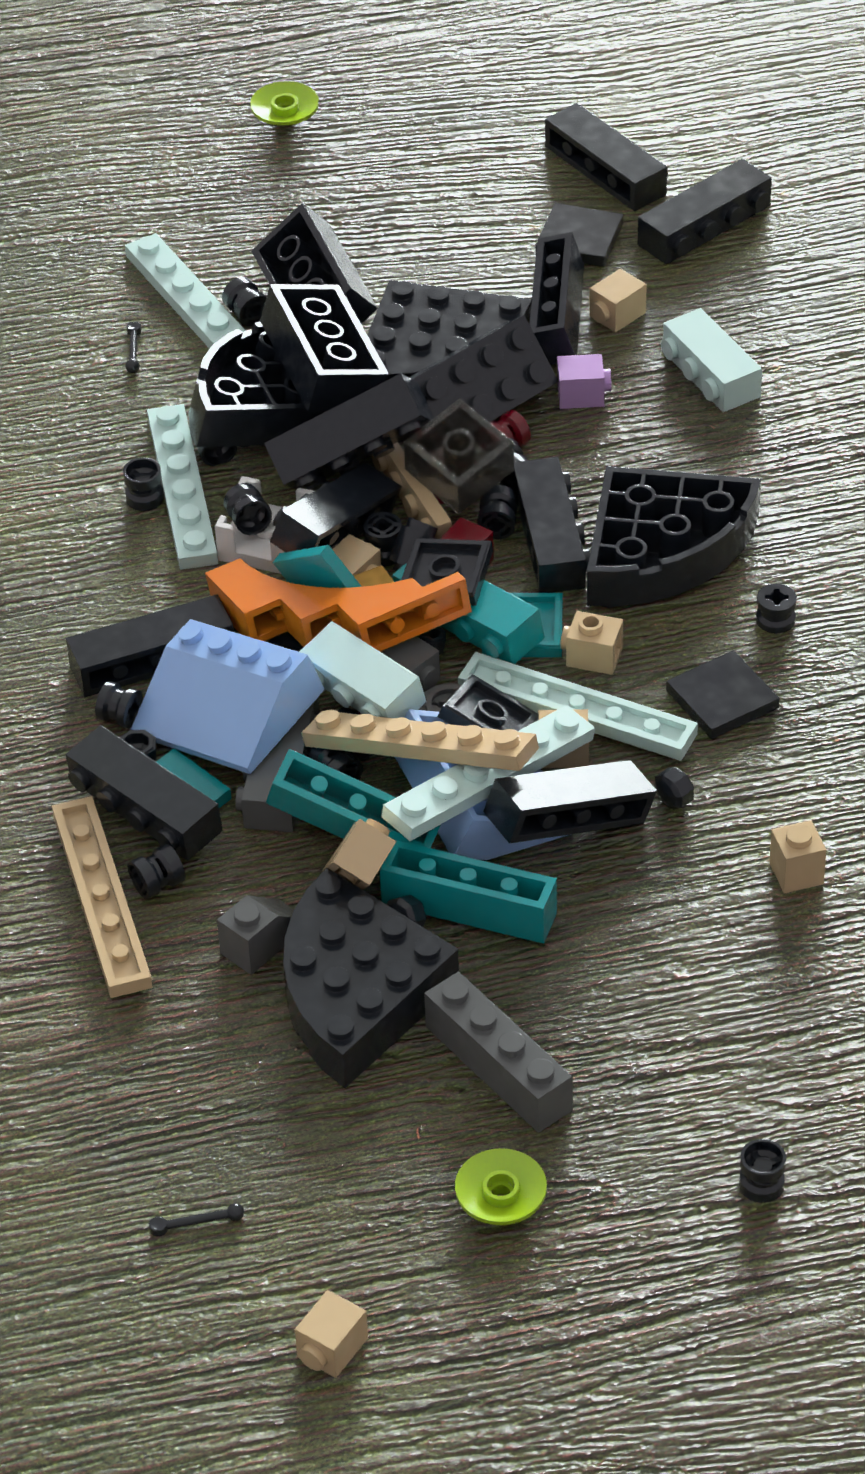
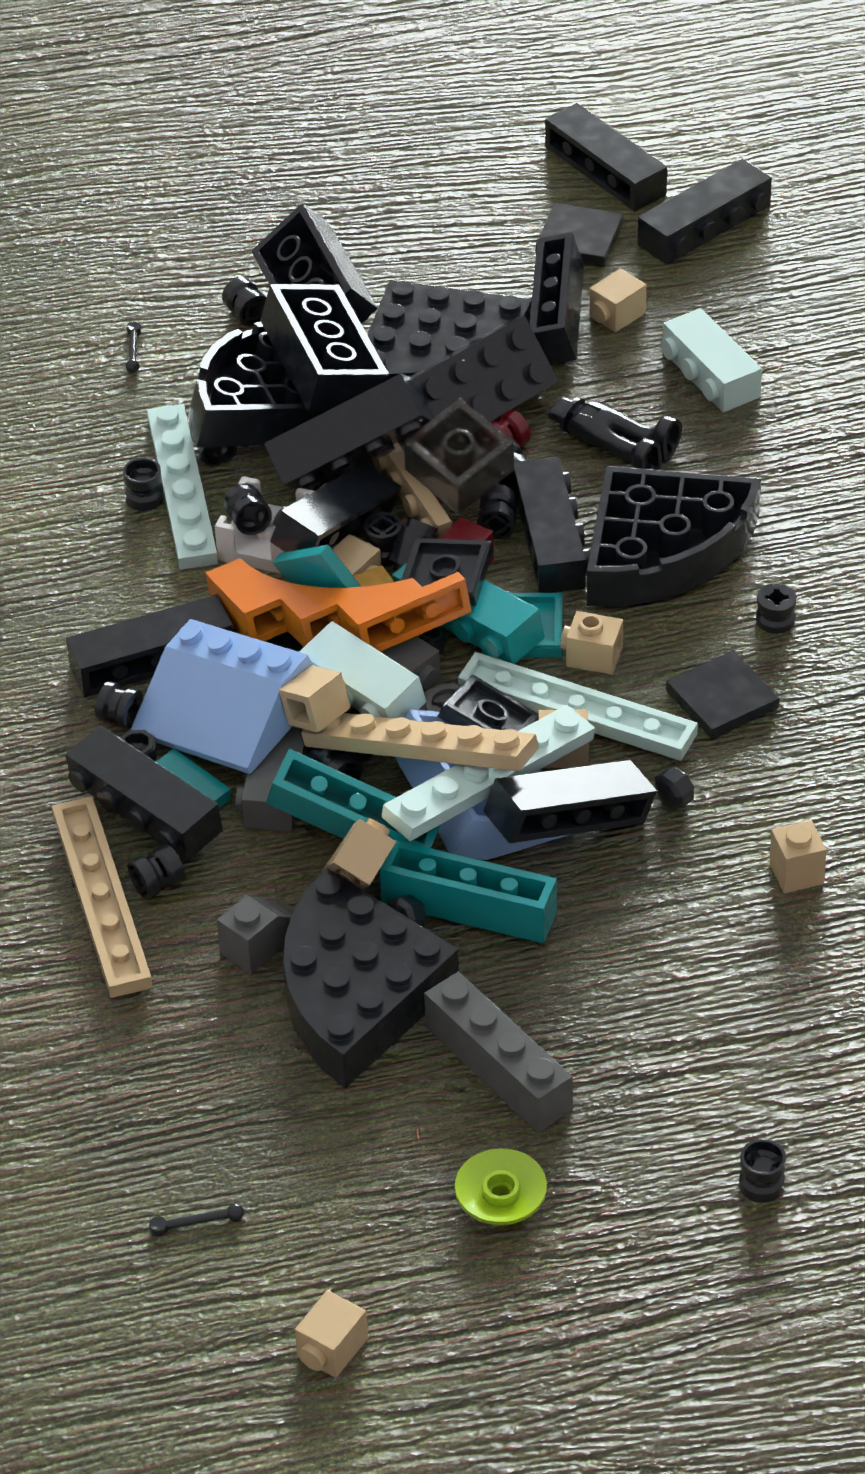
(181, 289): light aqua plate -> none
(284, 103): lime dish -> none
(314, 698): none -> tan brick
(582, 381): lavender brick -> none
(605, 427): none -> black piece

